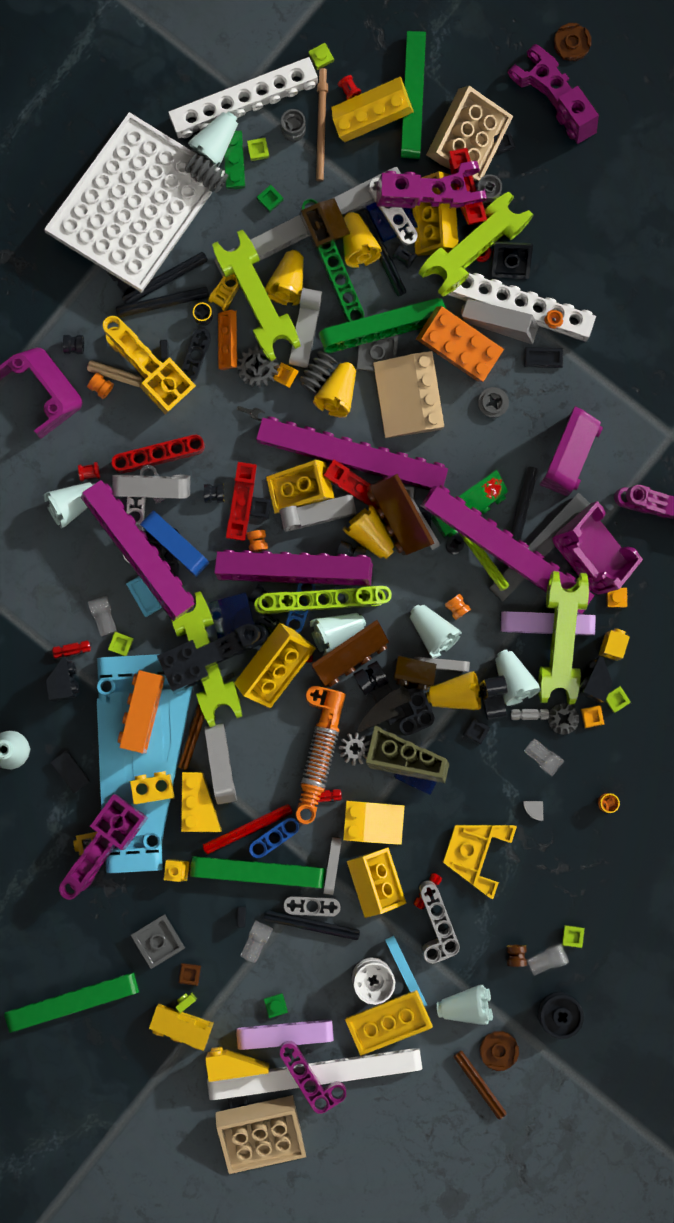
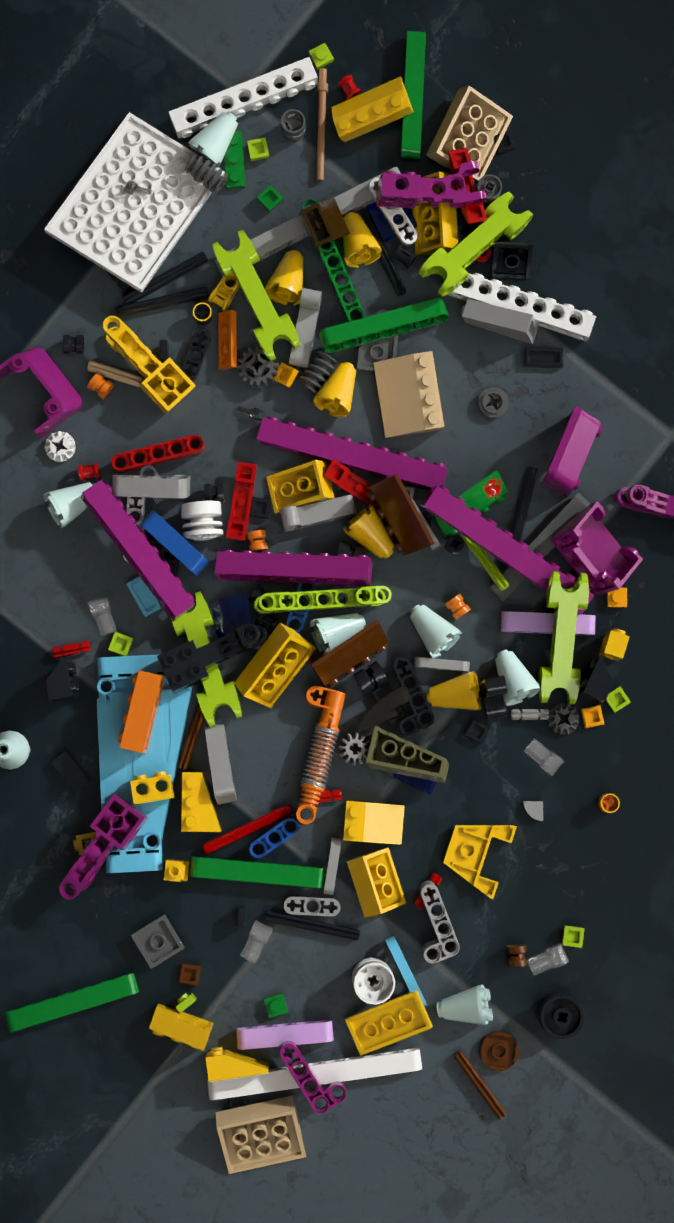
(62, 455): none -> white gear
(131, 186): none -> clear smoke hand
(201, 520): none -> white wheel
(414, 672): dark brown slope -> none
(459, 344): orange brick -> none
(554, 314): orange plate -> none
(571, 104): magenta brick -> none
(572, 42): reddish brown tile -> none

